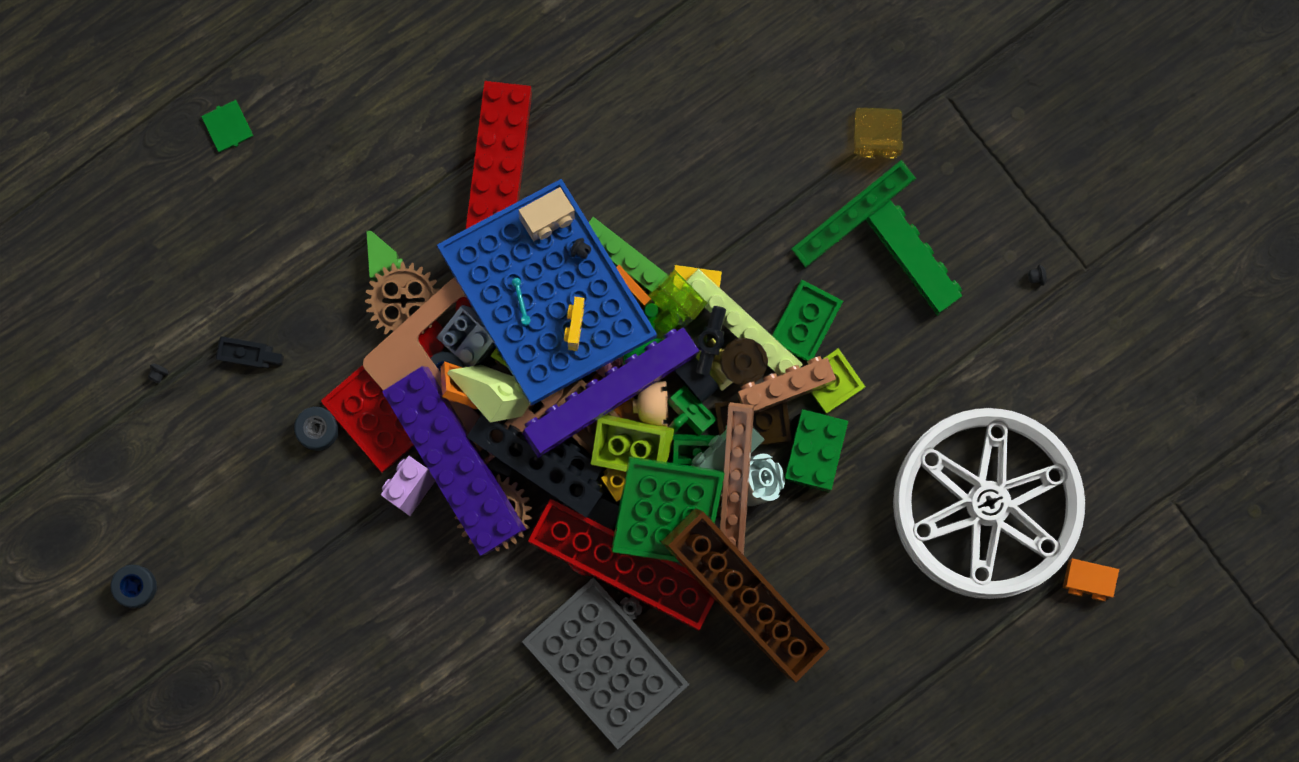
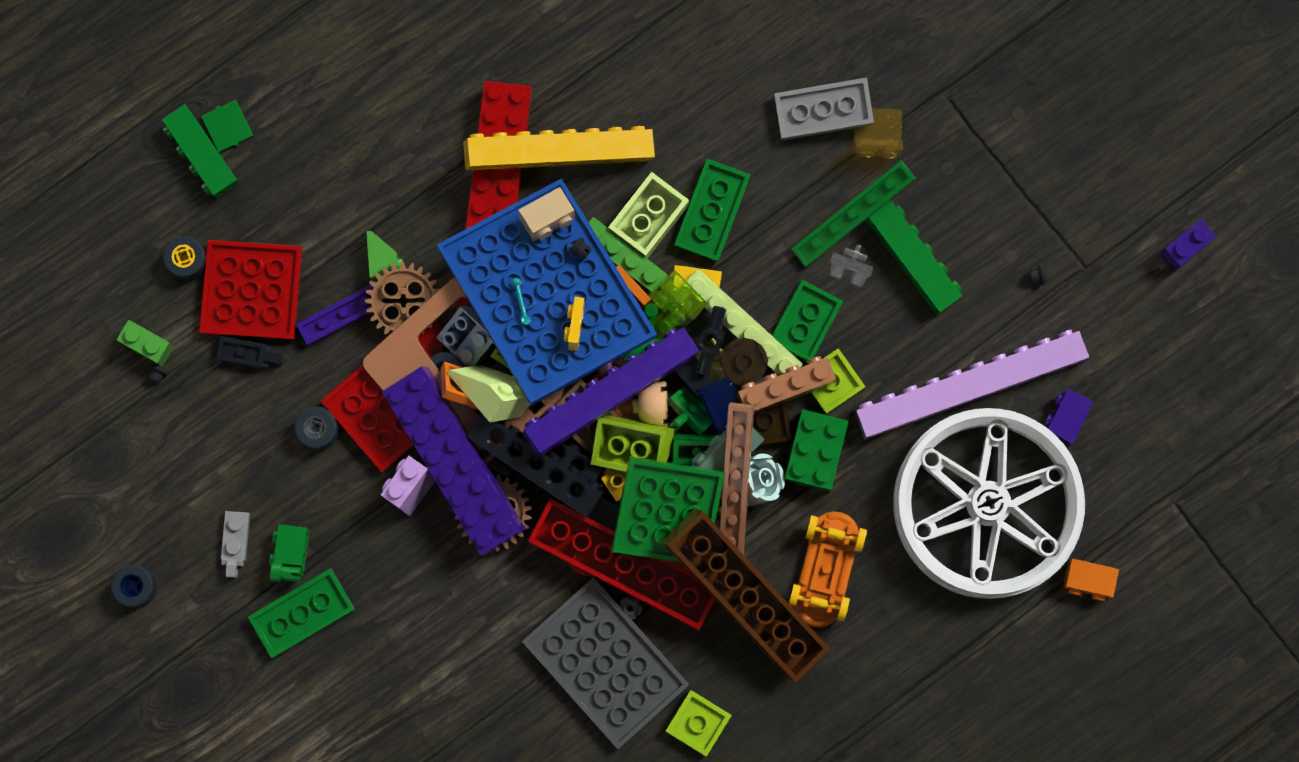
(145, 343): none -> bright green brick
(192, 262): none -> black wheel
(200, 151): none -> green brick
(235, 541): none -> light grey hinge
(251, 290): none -> red plate
(290, 553): none -> green hinge
(301, 613): none -> green plate
(336, 316): none -> dark purple plate
(558, 149): none -> yellow brick
(649, 215): none -> yellowish green brick
(698, 723): none -> lime plate
(712, 210): none -> green plate
(716, 399): none -> clear blue slope
(824, 109): none -> light grey plate
(827, 569): none -> orange piece
(861, 270): none -> clear hips
(971, 384): none -> lavender brick
(1068, 416): none -> dark purple brick
(1188, 244): none -> dark purple brick

